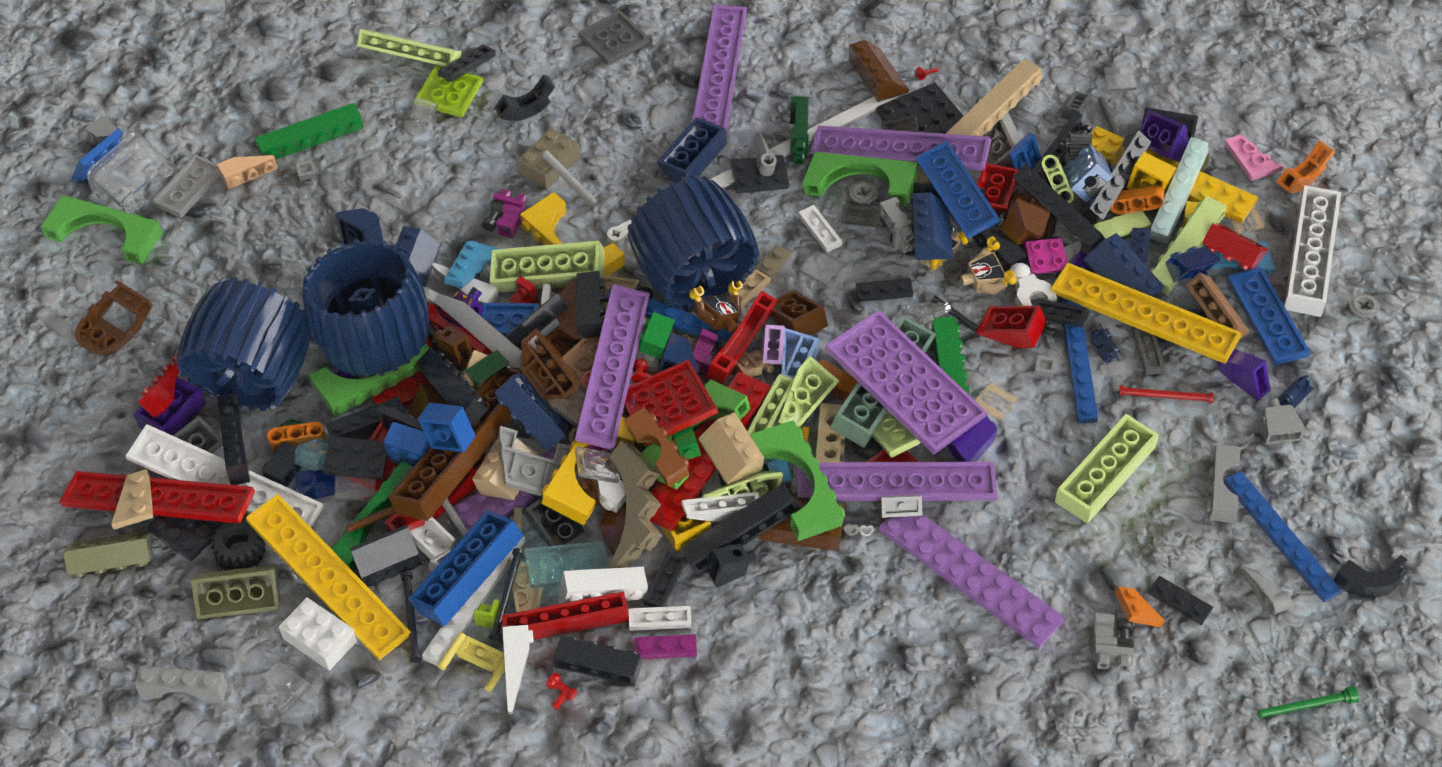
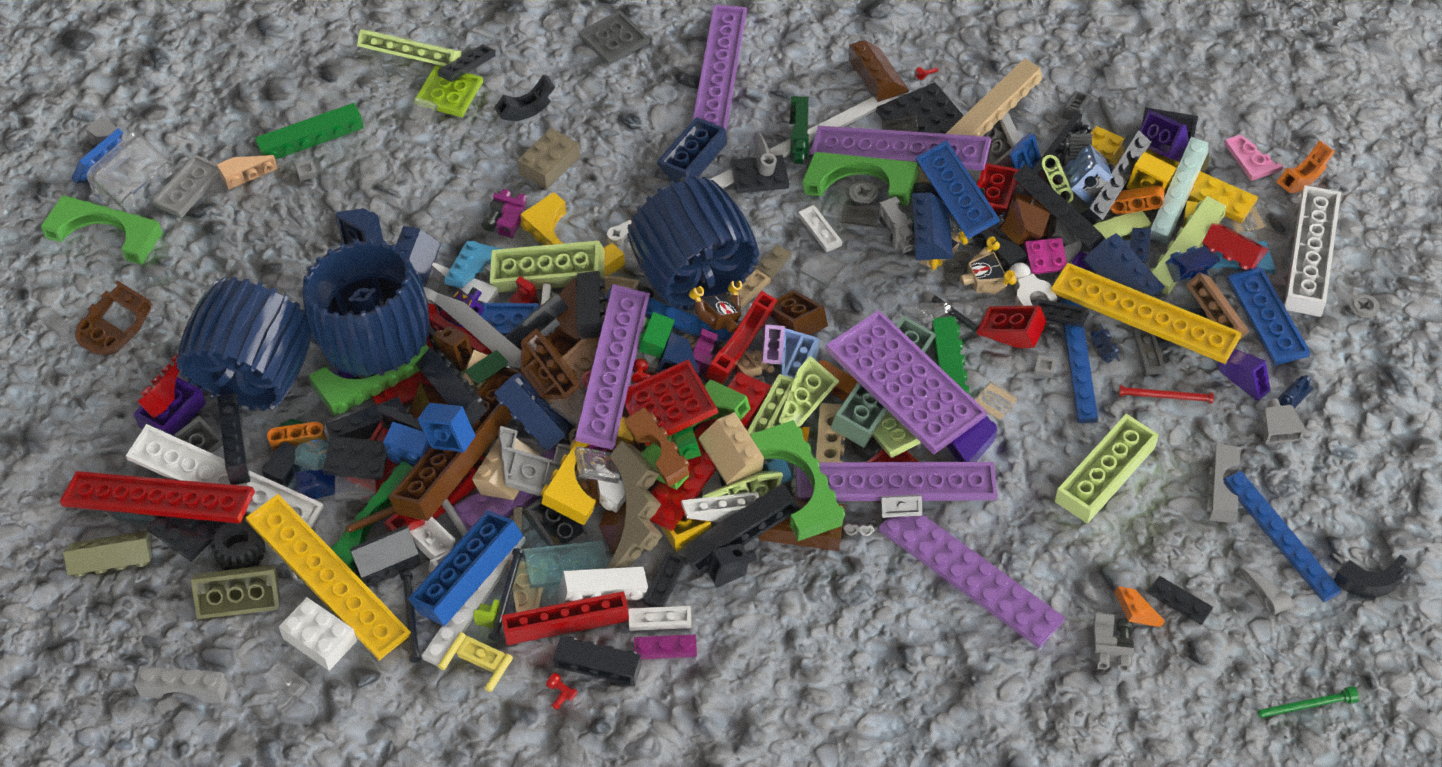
(135, 500): tan wing -> none
(516, 651): white slope -> none
(569, 178): light grey piece -> none
(884, 290): black plate -> none

